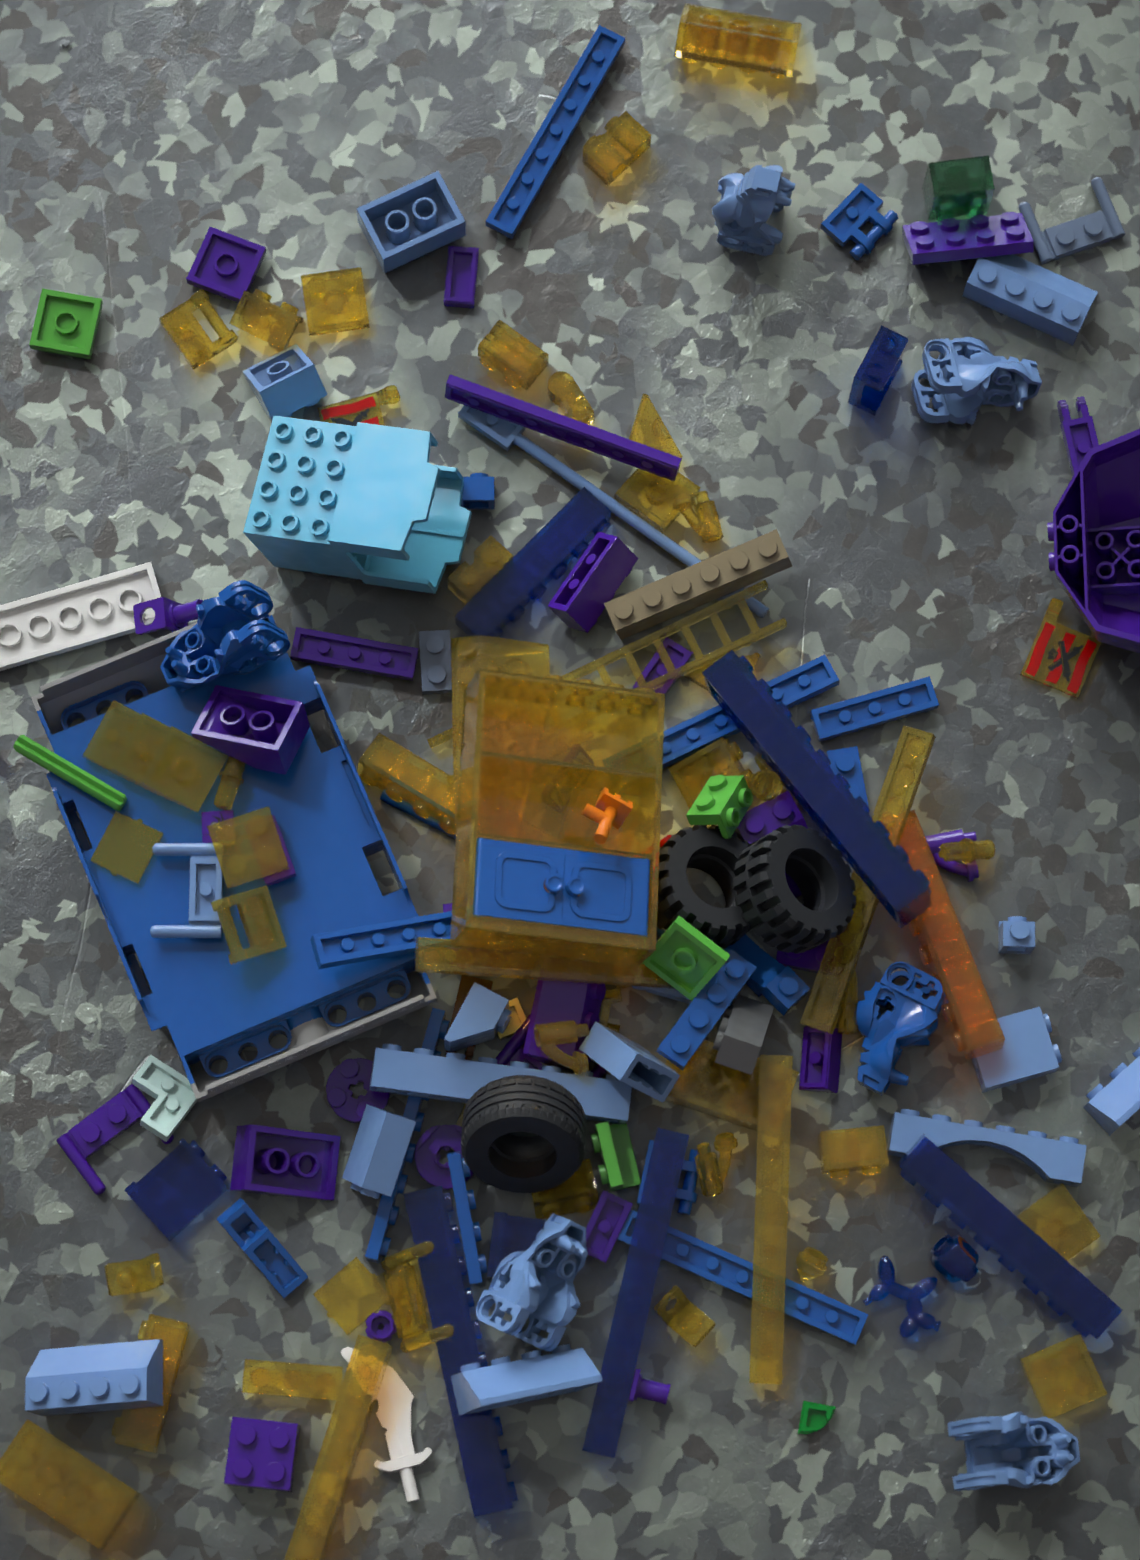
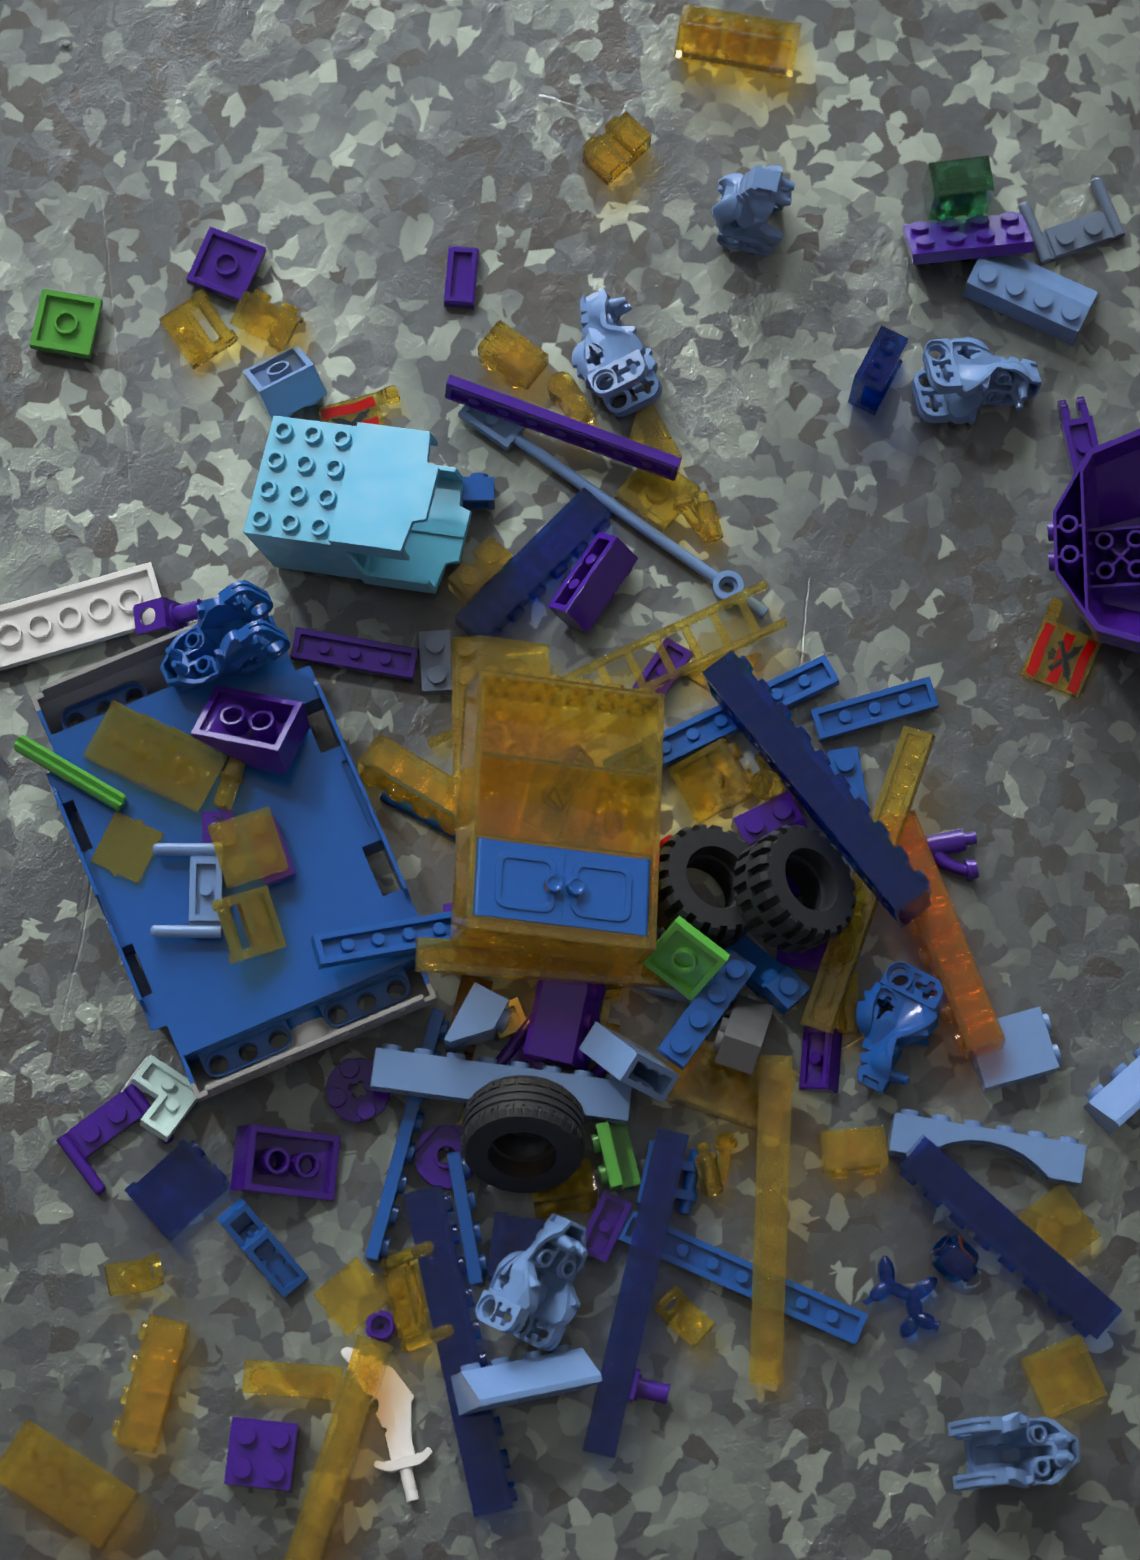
(96, 1378): medium blue slope -> none
(335, 301): clear yellow plate -> none
(378, 1152): medium blue brick -> none
(411, 221): medium blue brick -> none
(555, 132): blue plate -> none
(563, 1032): clear yellow plant -> none
(607, 812): orange arm -> none
(614, 353): none -> medium blue animal
(698, 584): dark tan brick -> none
(722, 803): bright green bracket -> none
(811, 1263): clear yellow plate -> none
(814, 1417): green tile -> none
(852, 215): blue plate -> none
(967, 850): clear yellow axle -> none
(1016, 936): medium blue brick -> none

